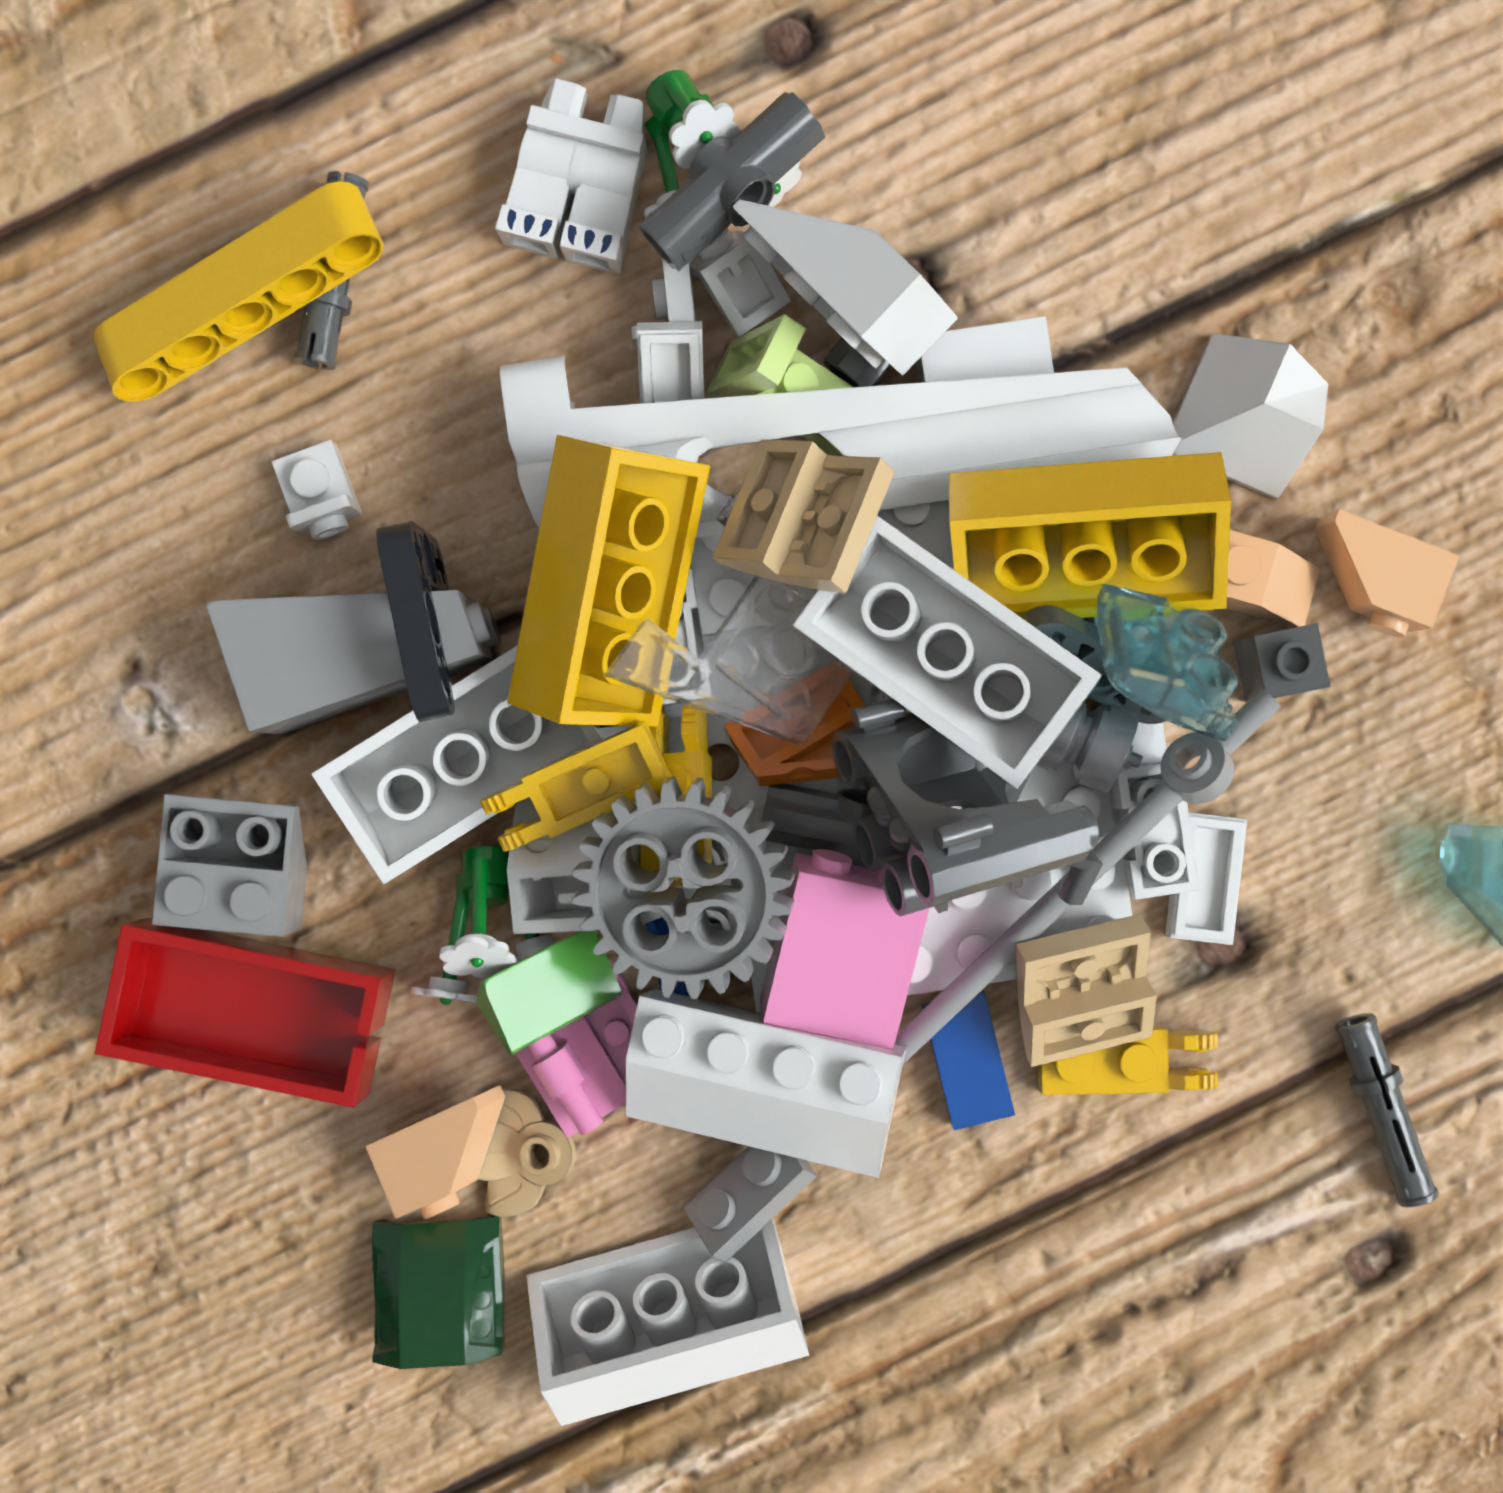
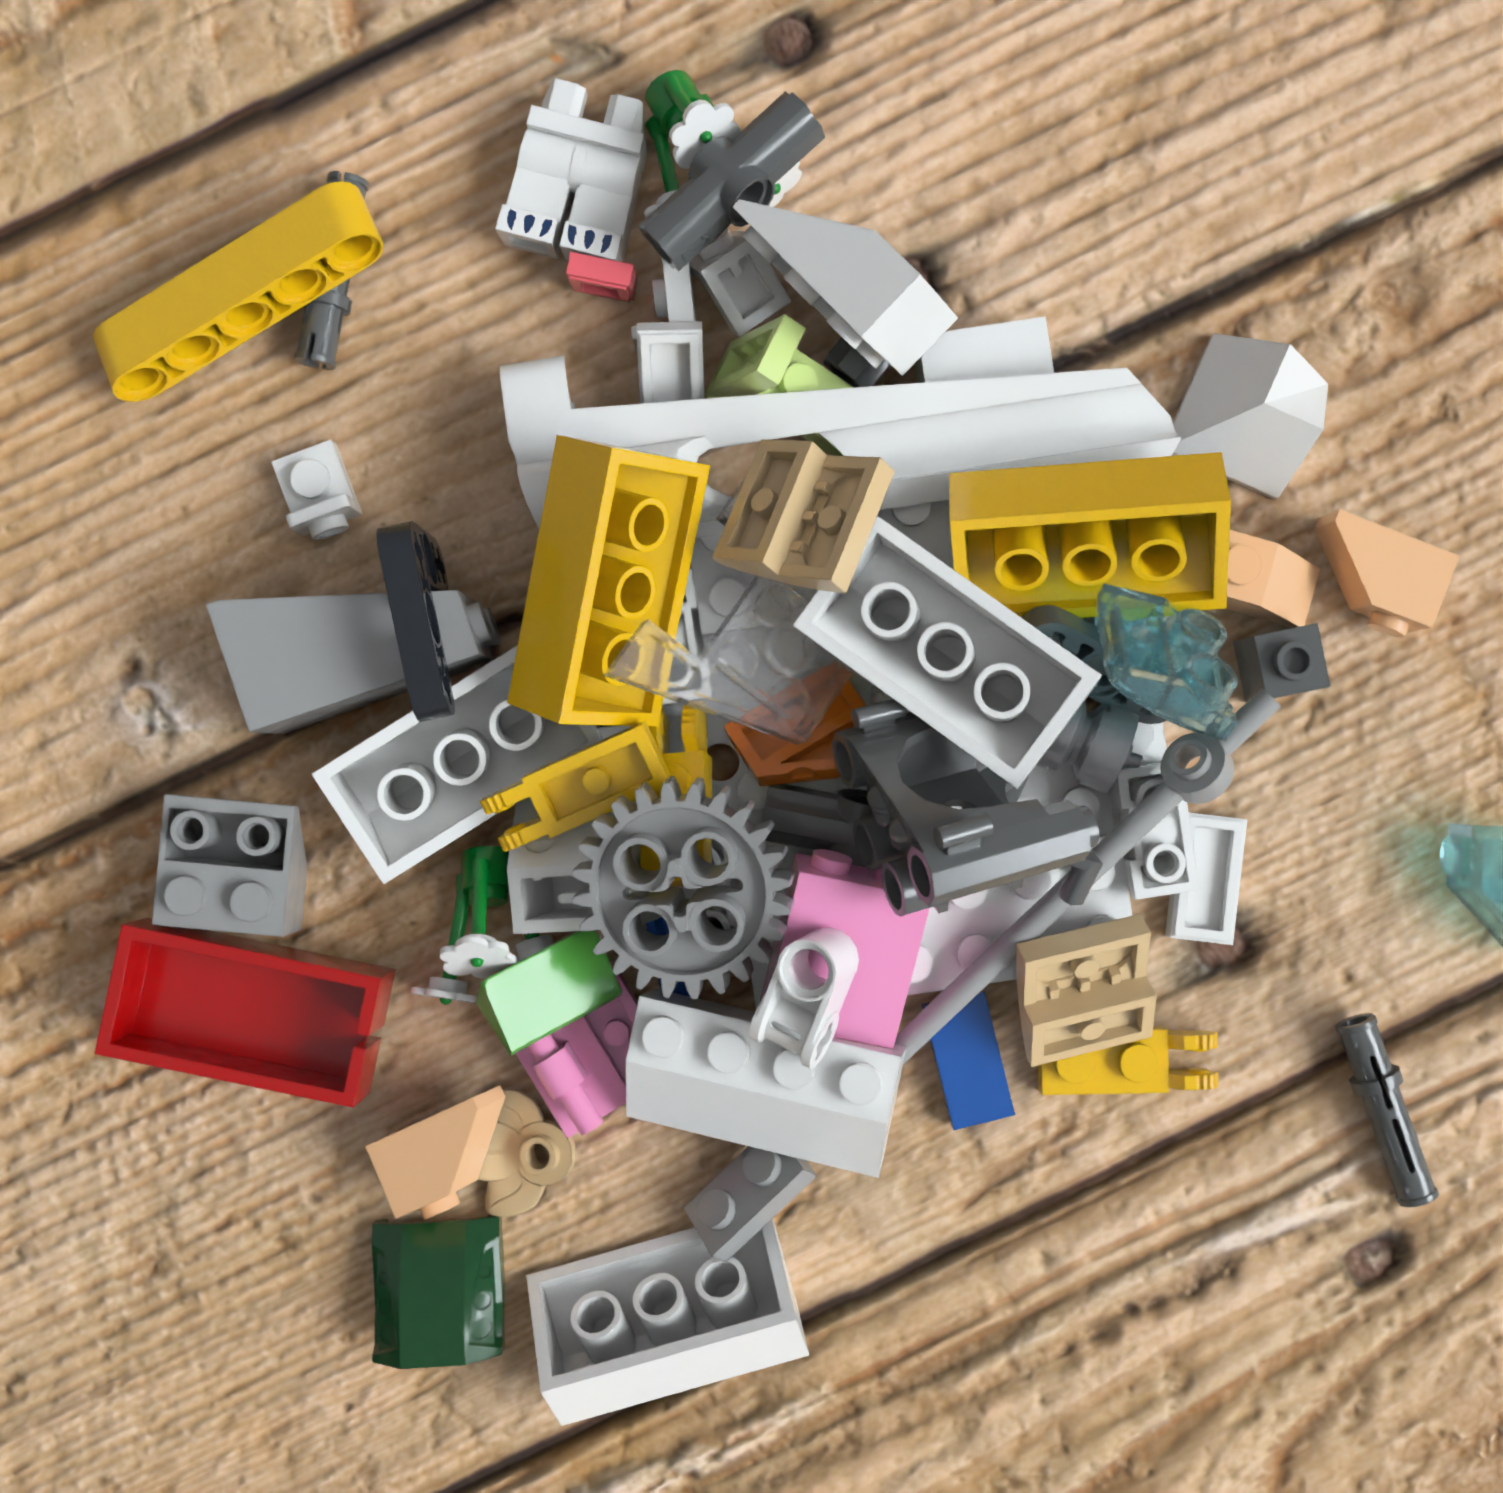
(601, 277): none -> coral tile
(801, 1007): none -> white piece

